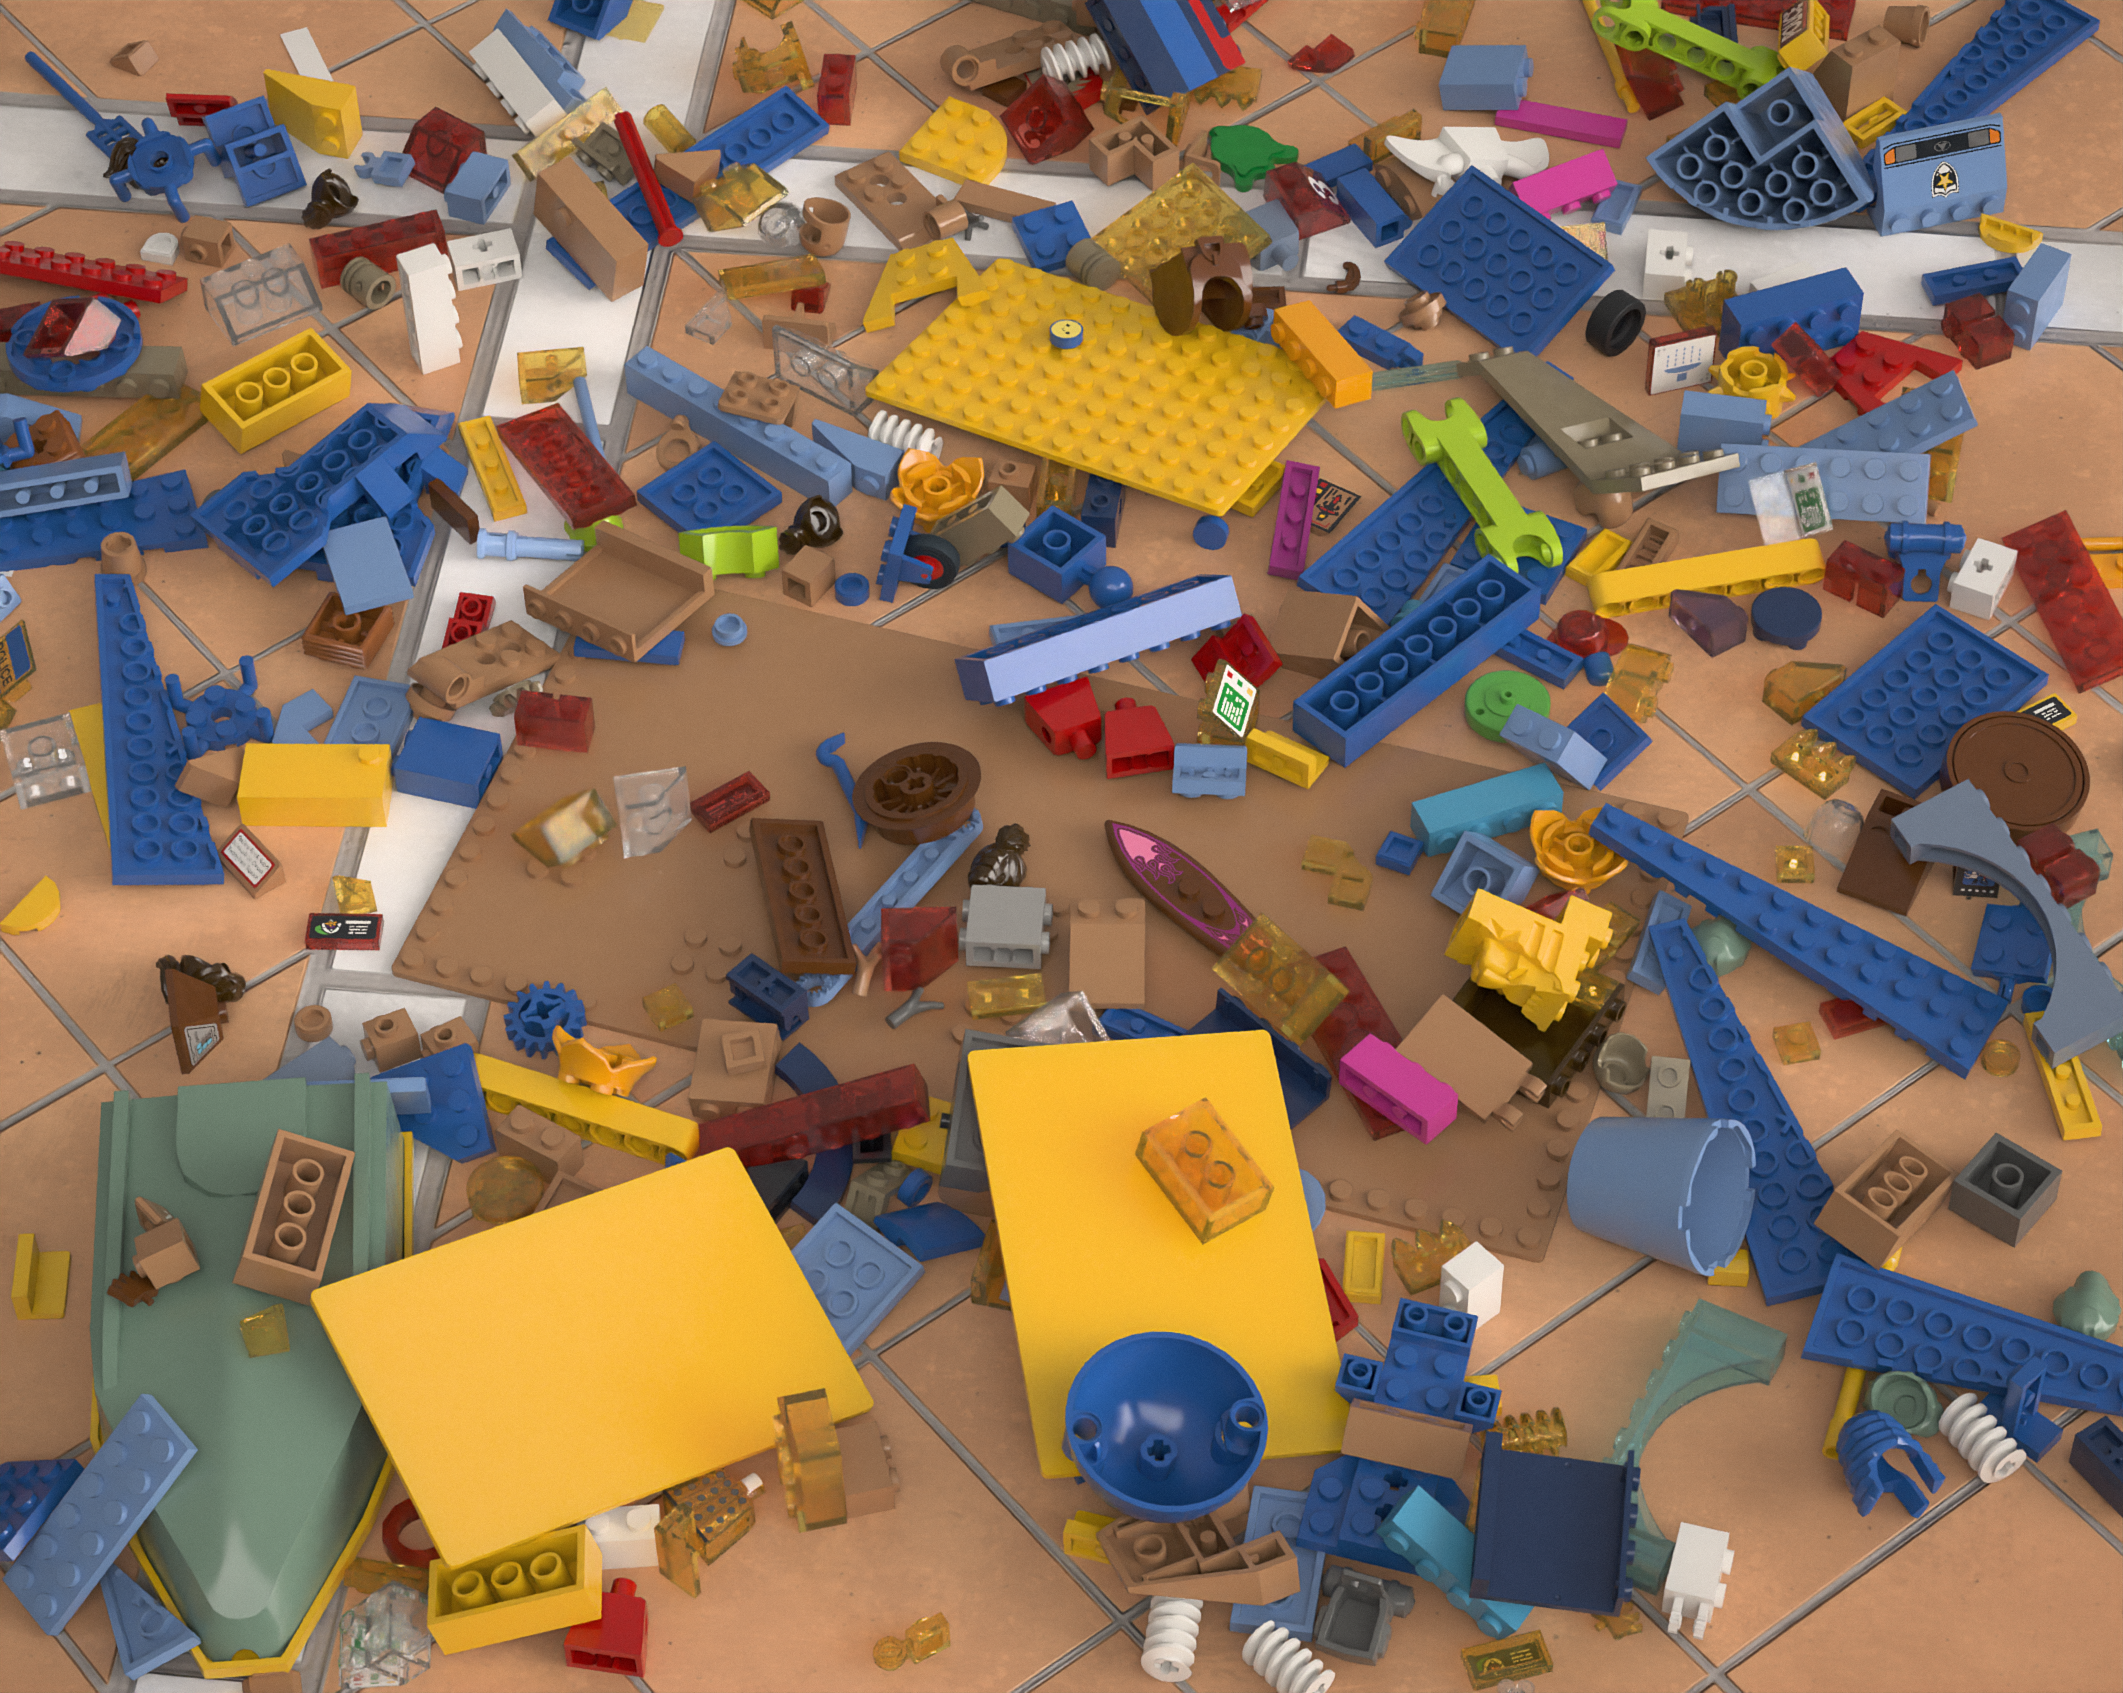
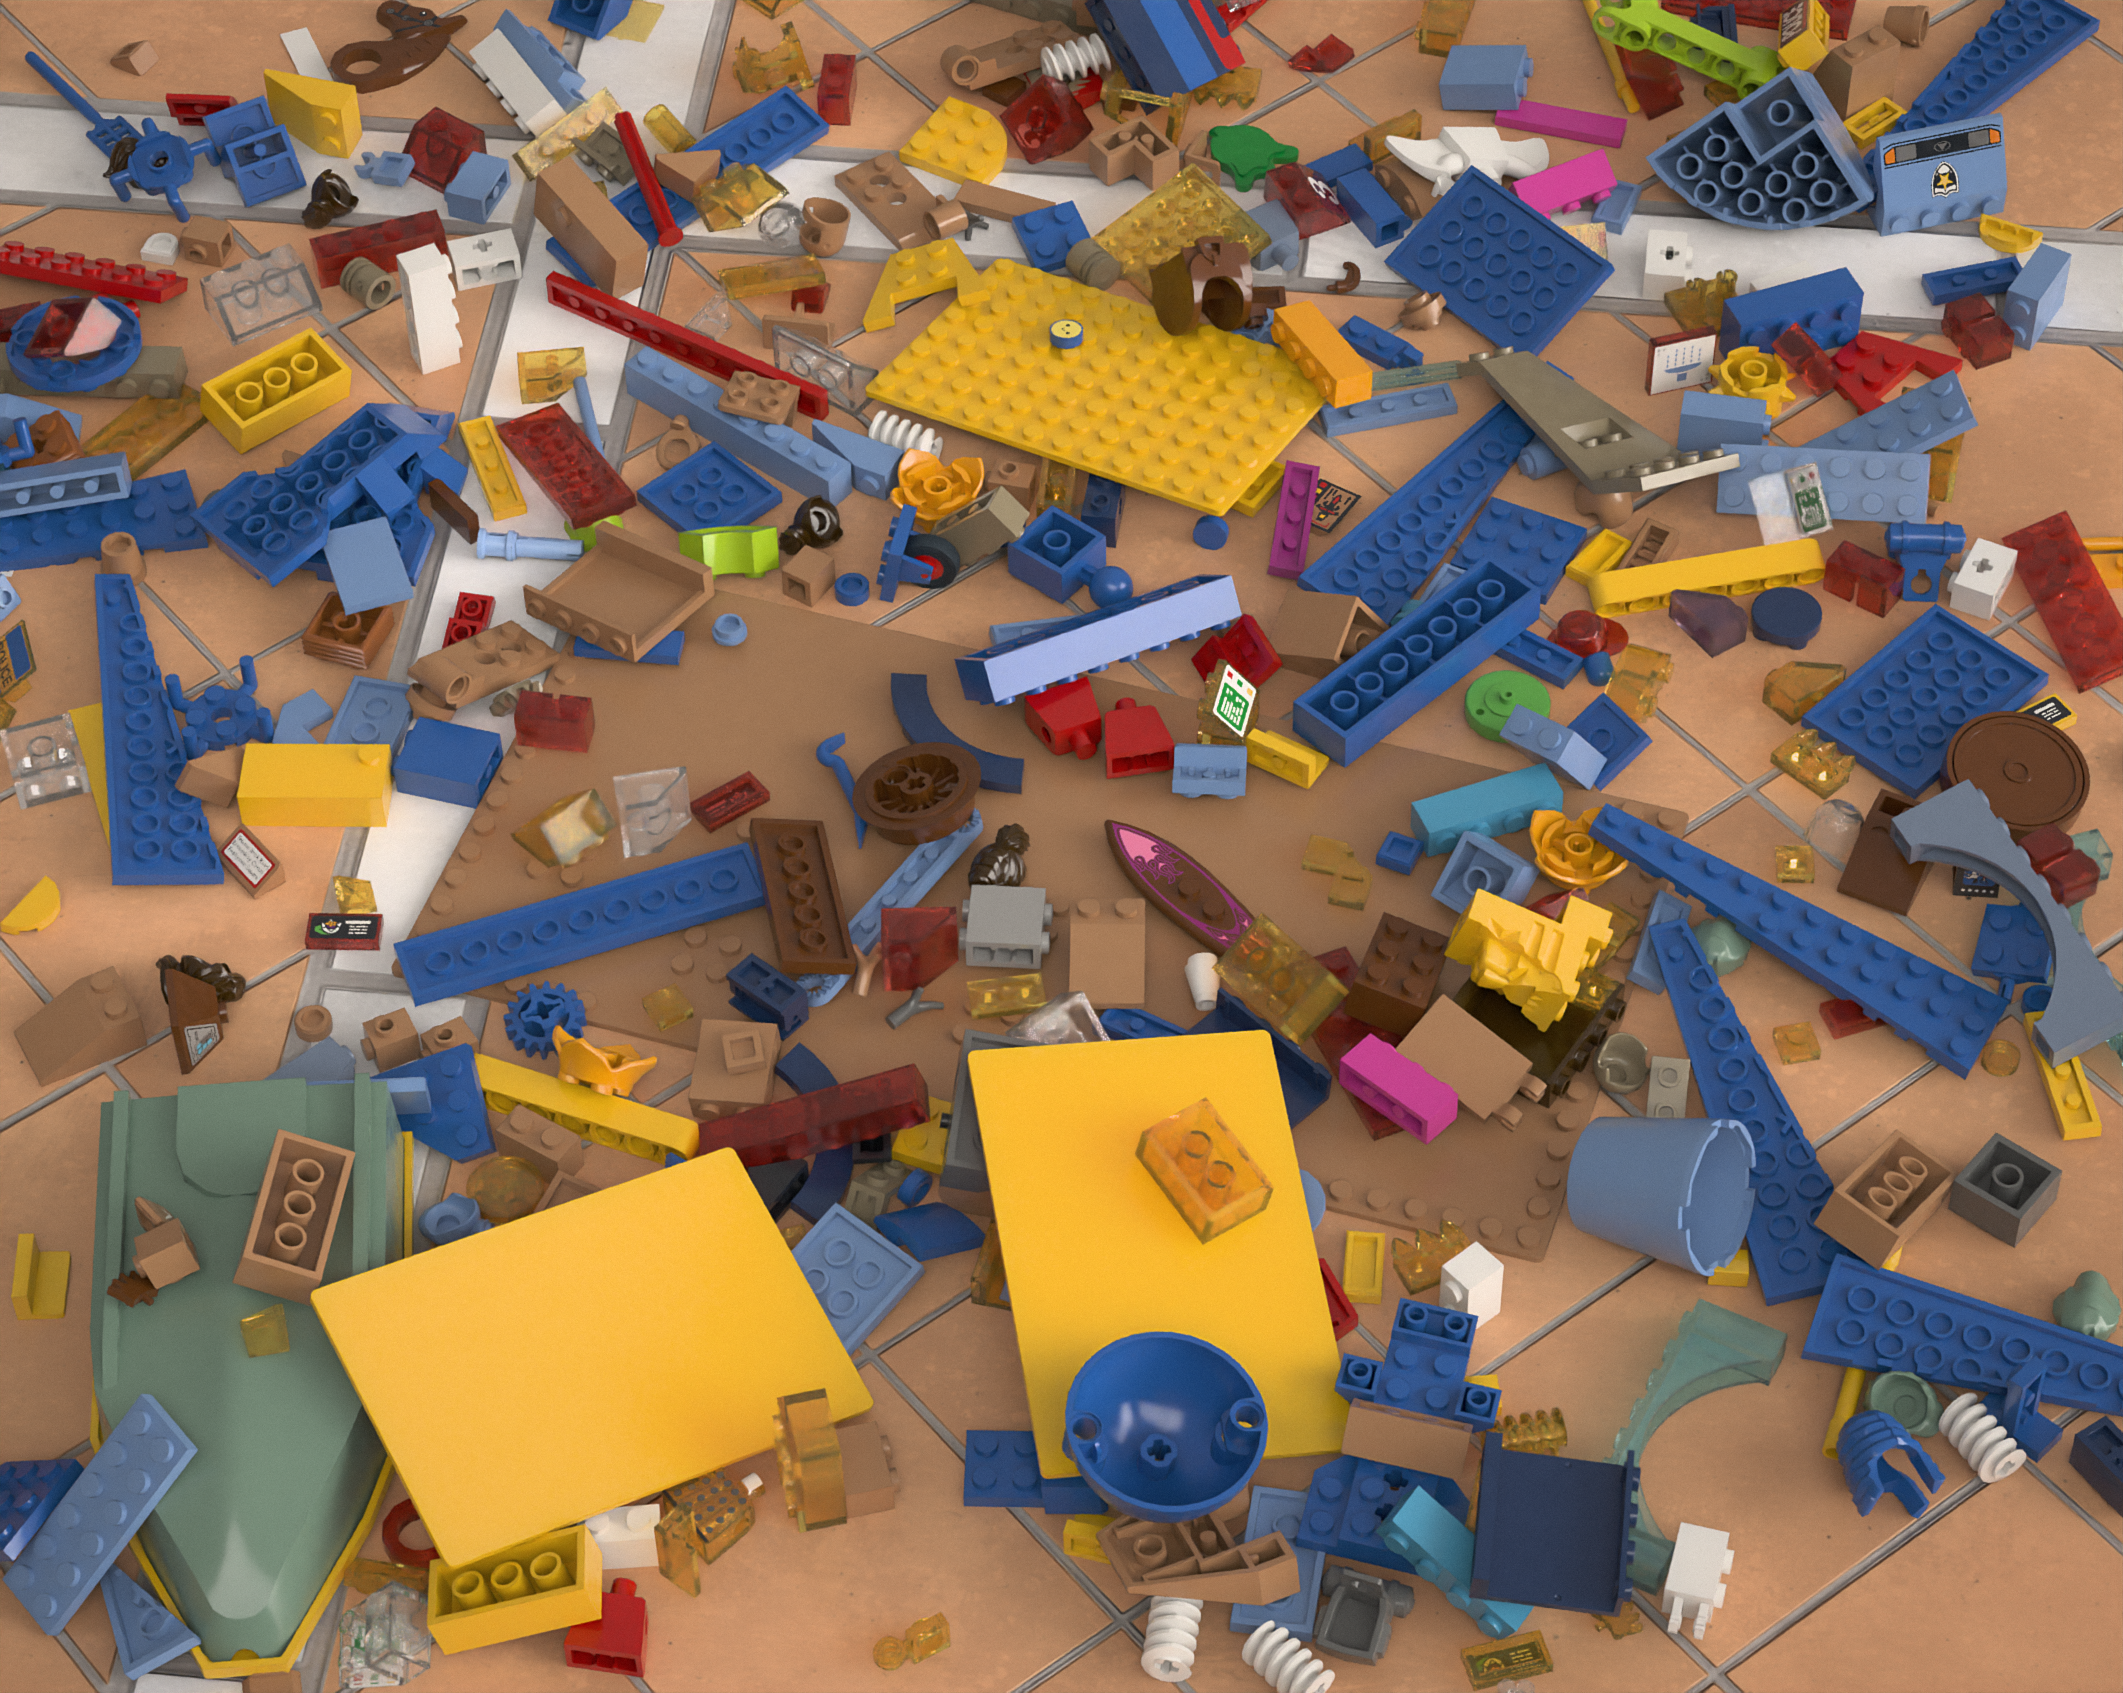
(82, 1028): none -> medium nougat slope
(415, 45): none -> reddish brown animal
(452, 1220): none -> medium blue hair
(580, 924): none -> blue plate
(674, 339): none -> red plate
(922, 725): none -> dark blue tile
(1002, 1470): none -> blue plate
(1070, 1496): none -> blue slope
(1203, 980): none -> white cone
(1389, 410): none -> medium blue tile
(1397, 975): none -> reddish brown brick
(1457, 449): lime piece -> none
(1615, 322): black tyre -> none

